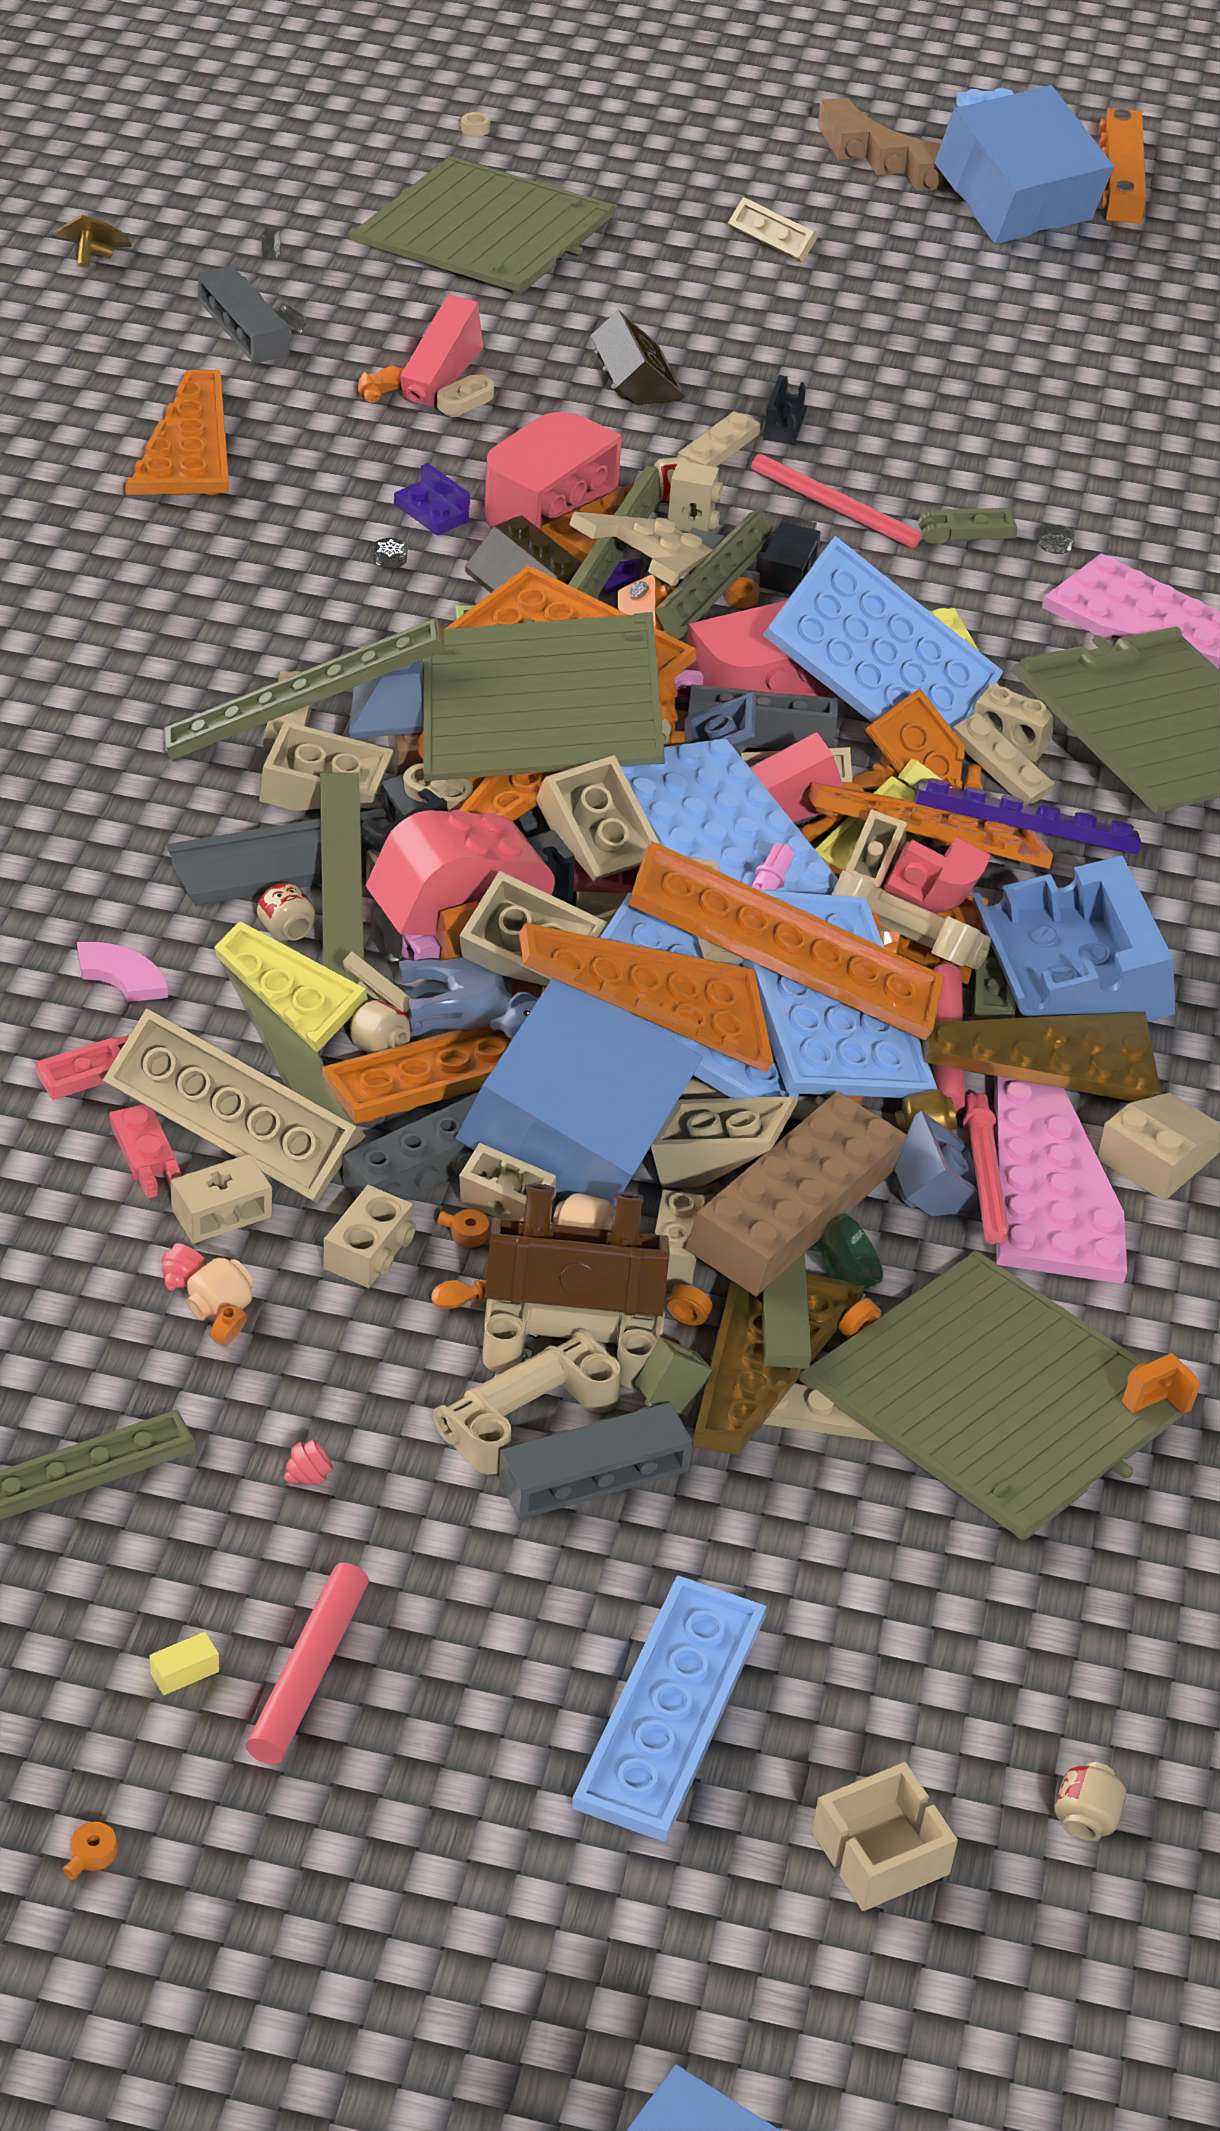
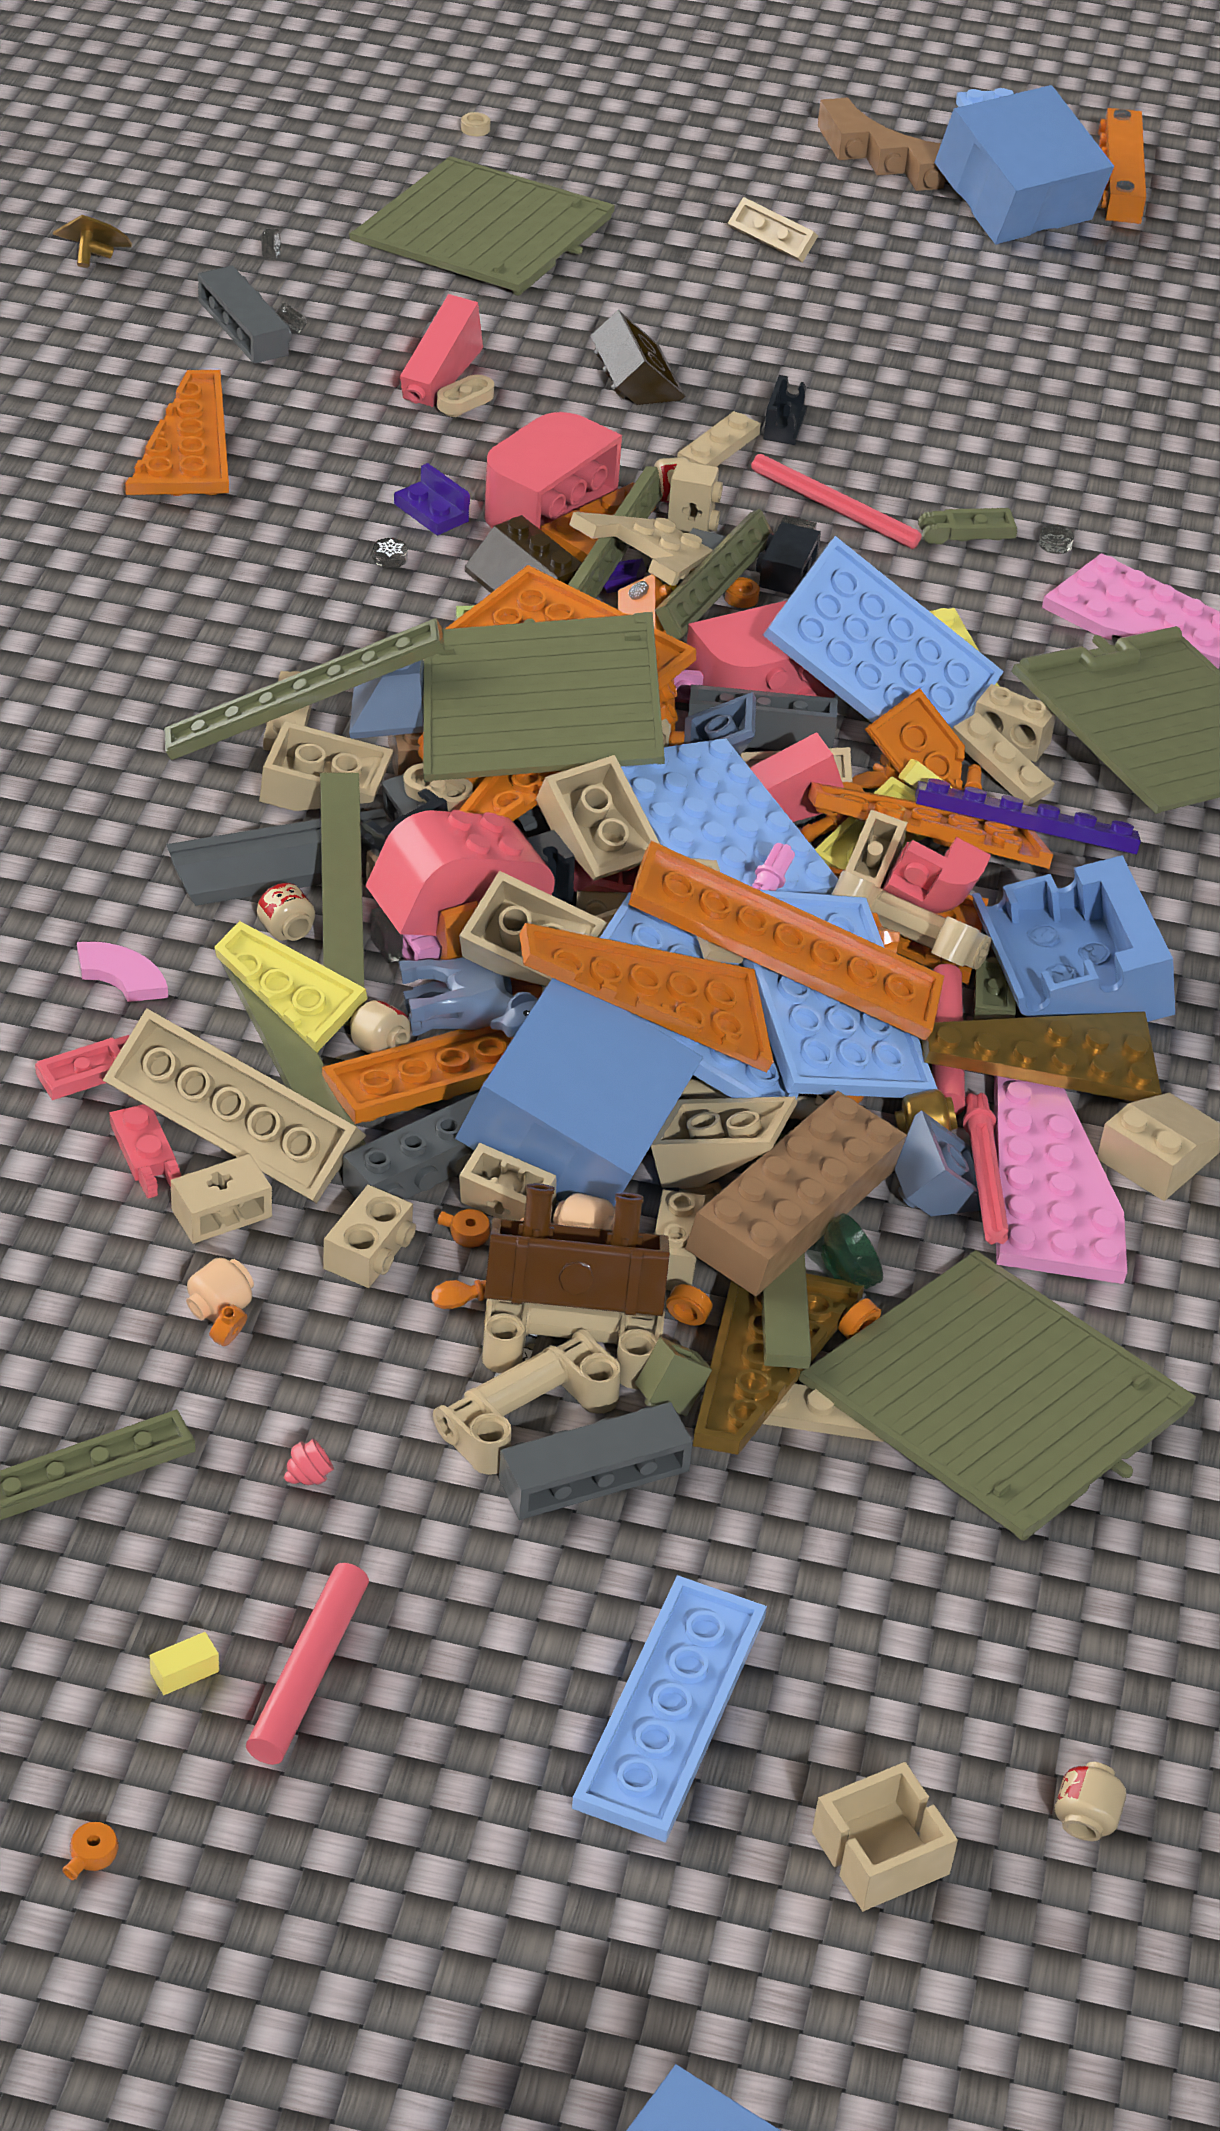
(180, 1265): coral plate -> none
(375, 384): orange arm -> none
(375, 983): tan tile -> none
(1161, 1380): orange bracket -> none

